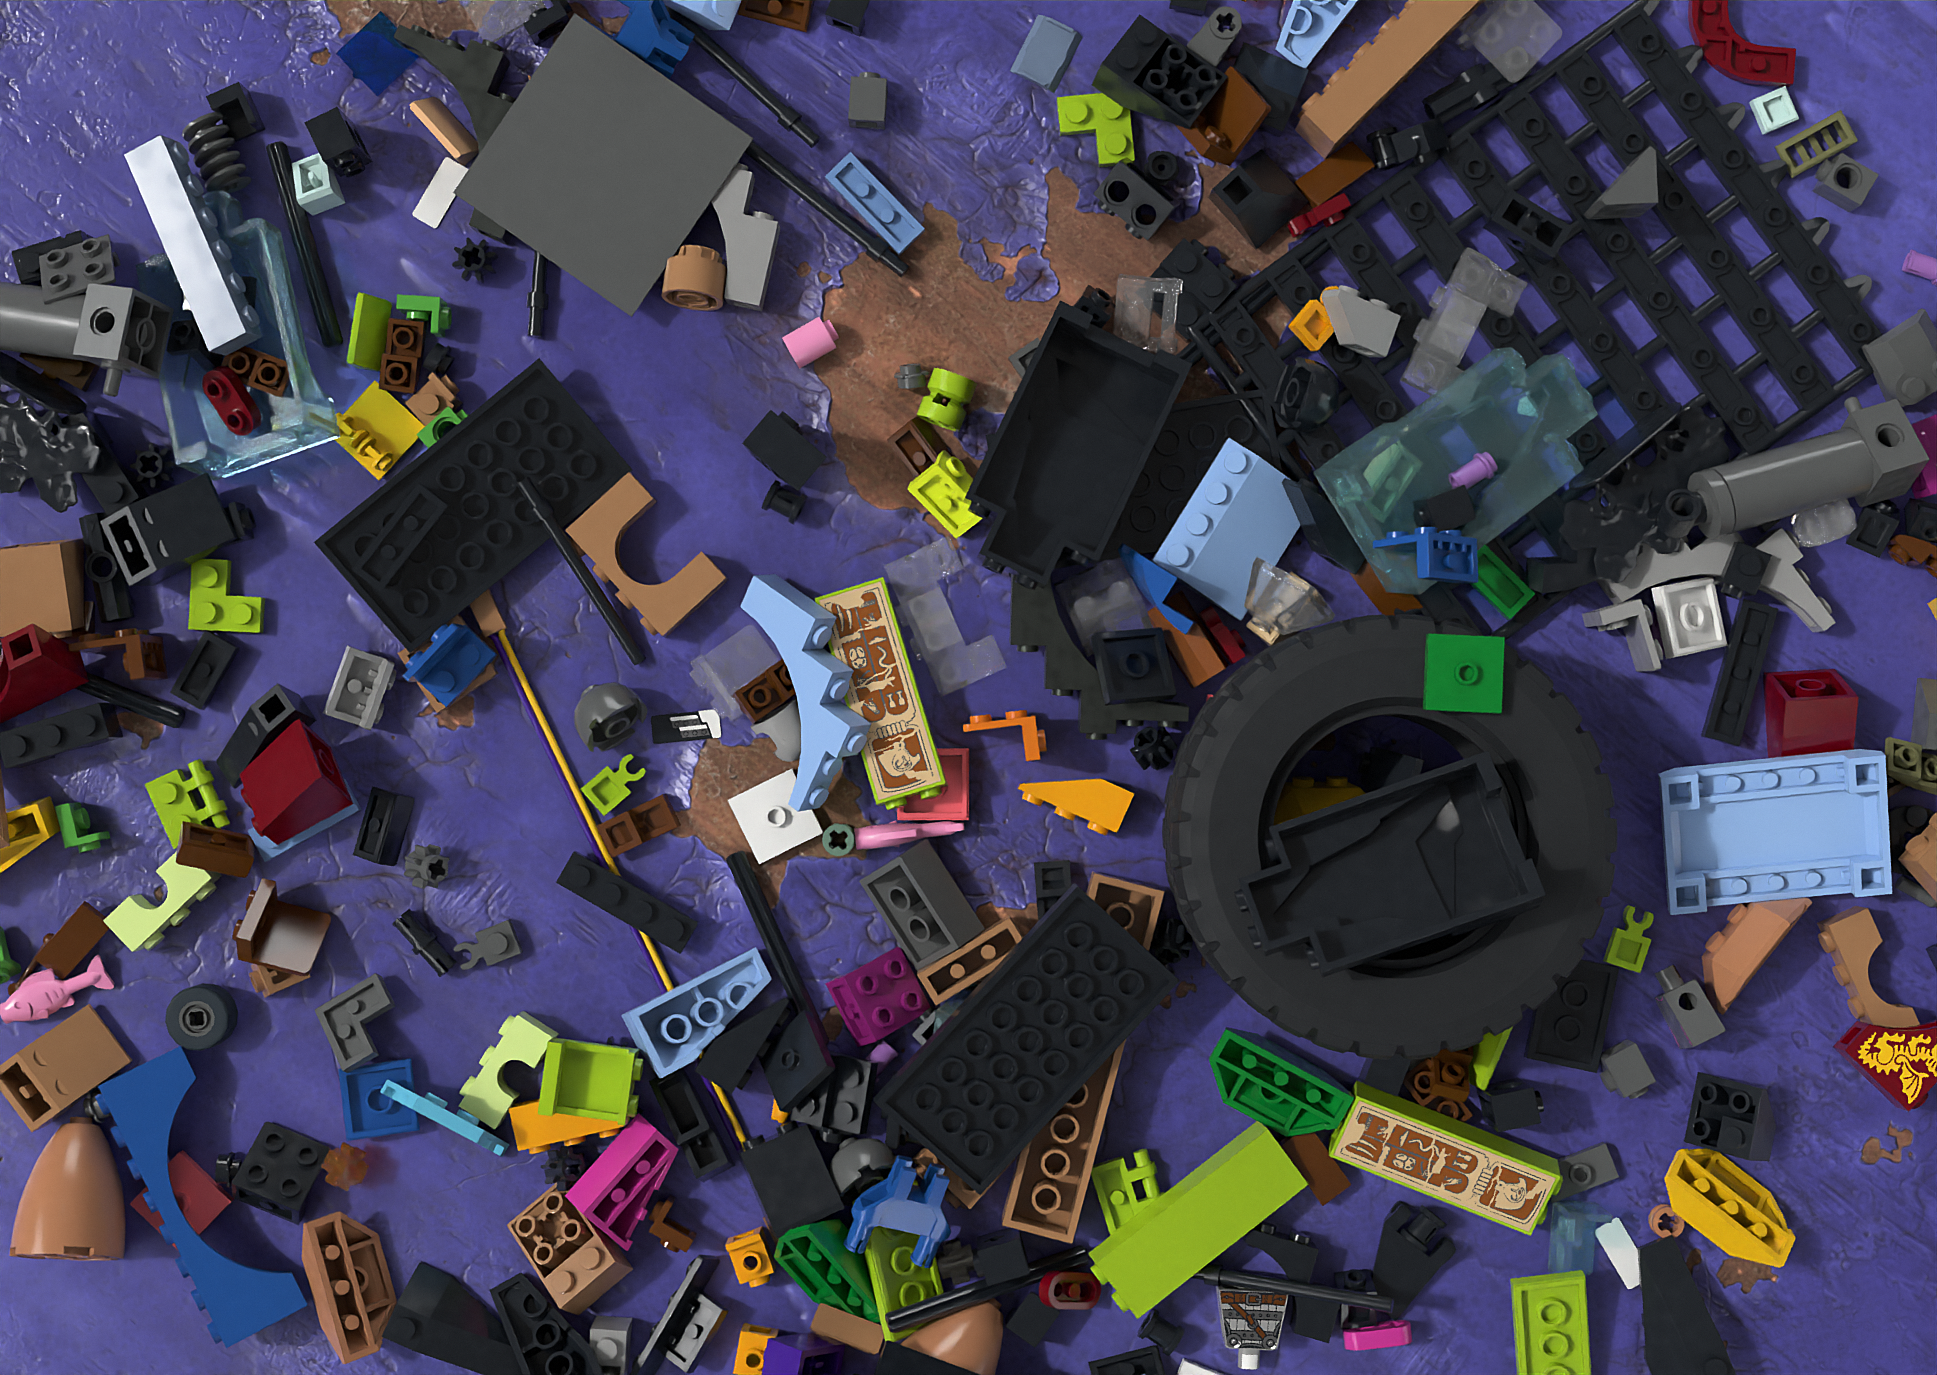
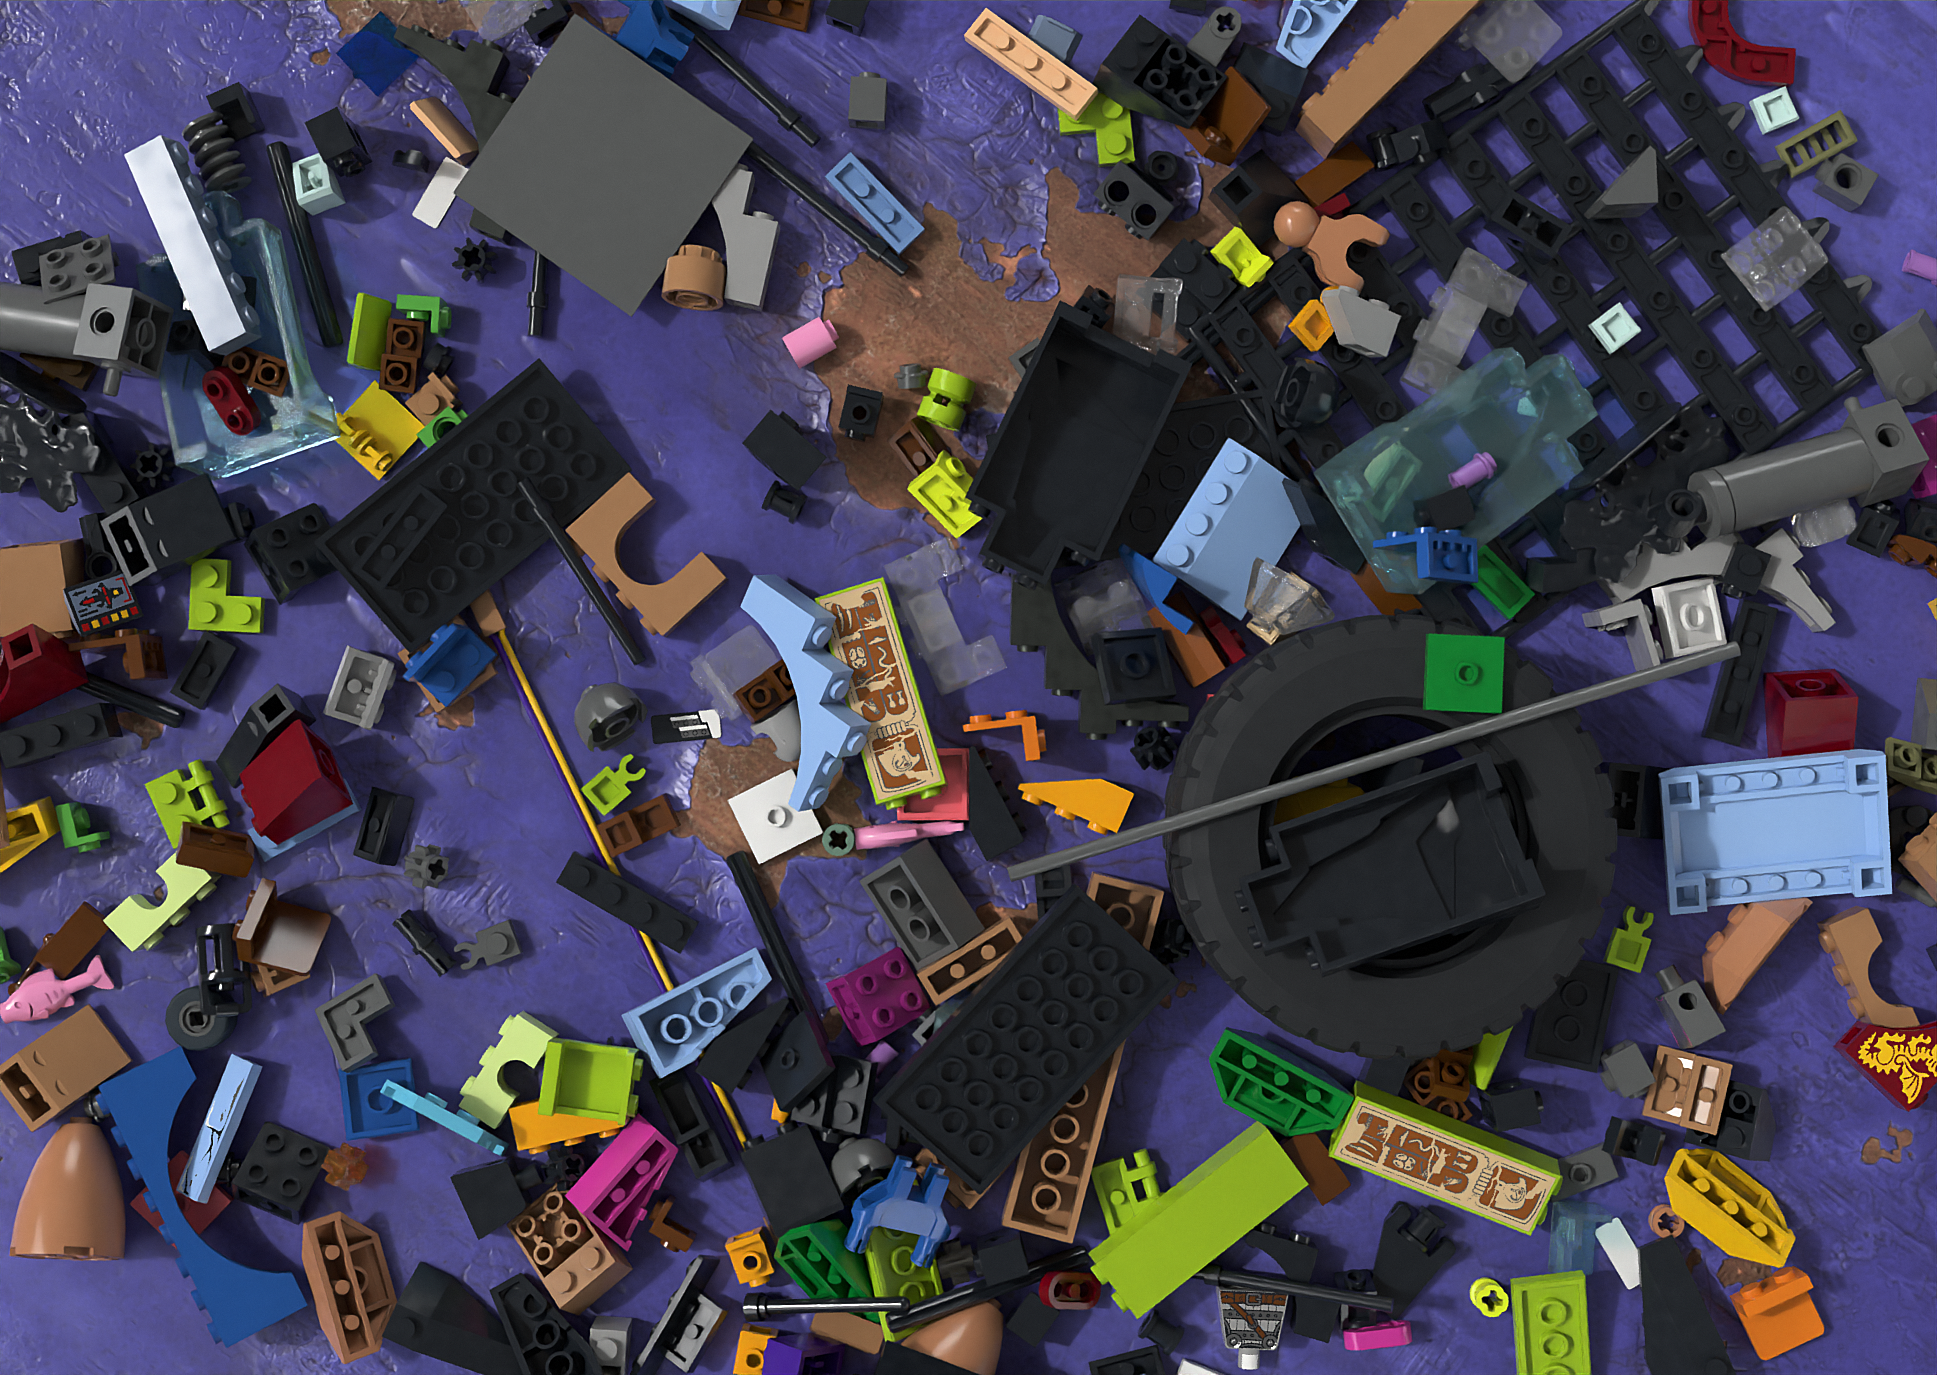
(101, 603): none -> piece
(219, 1128): none -> light blue tile
(224, 975): none -> black piece
(287, 551): none -> black bracket
(411, 160): none -> black tile
(495, 1192): none -> black torso
(759, 1306): none -> black piece
(860, 398): none -> black brick
(989, 817): none -> black slope
(1031, 64): none -> light nougat plate
(1242, 258): none -> neon yellow bracket
(1328, 240): none -> nougat piece
(1373, 761): none -> dark grey piece
(1496, 1305): none -> neon yellow bush
(1614, 328): none -> light aqua tile
(1633, 1140): none -> black bracket
(1635, 799): none -> black slope
(1687, 1089): none -> medium nougat slope
(1775, 258): none -> clear bracket
(1778, 1312): none -> orange bracket

